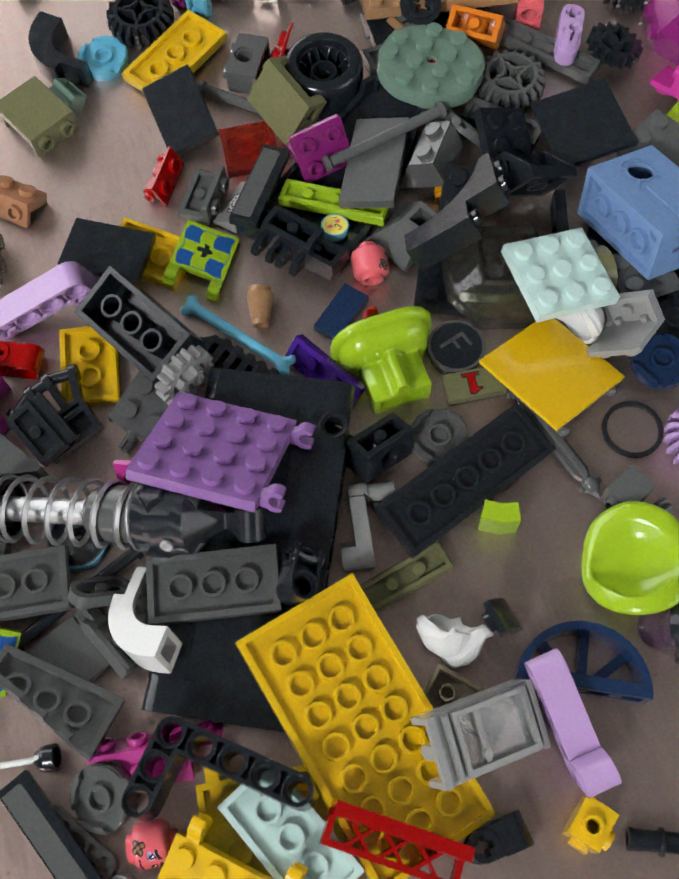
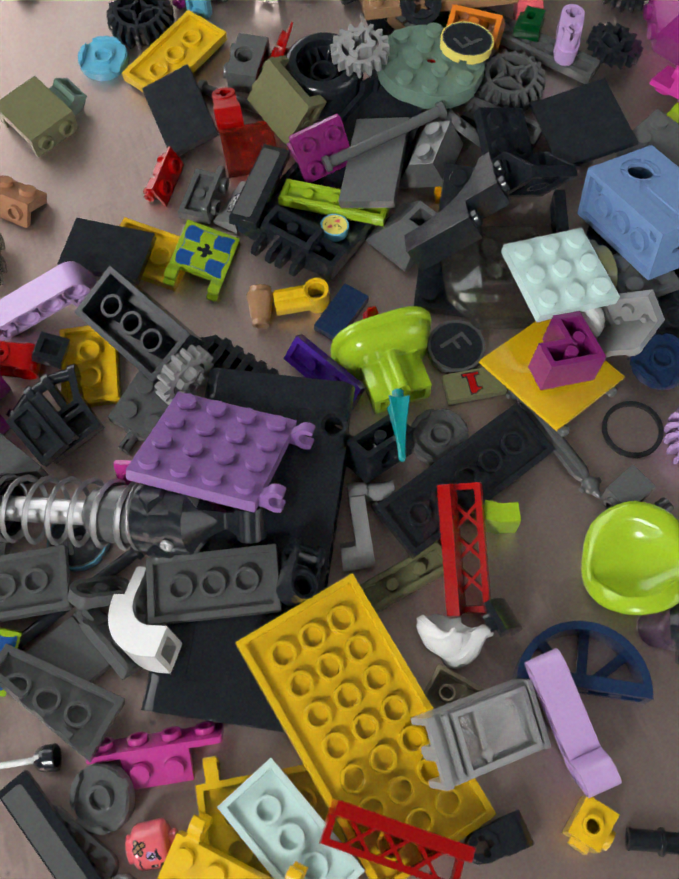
(45, 41): black arch -> none
(51, 350): none -> black plate
(217, 761): black beam -> none
(227, 109): none -> red piece
(281, 362): medium azure piece -> none
(301, 298): none -> yellow piece
(360, 49): none -> light grey gear
(370, 263): coral head -> none
(398, 414): none -> teal piece
(452, 548): none -> red fence
(466, 42): none -> tile
(529, 24): none -> dark green piece
(568, 353): none -> magenta brick

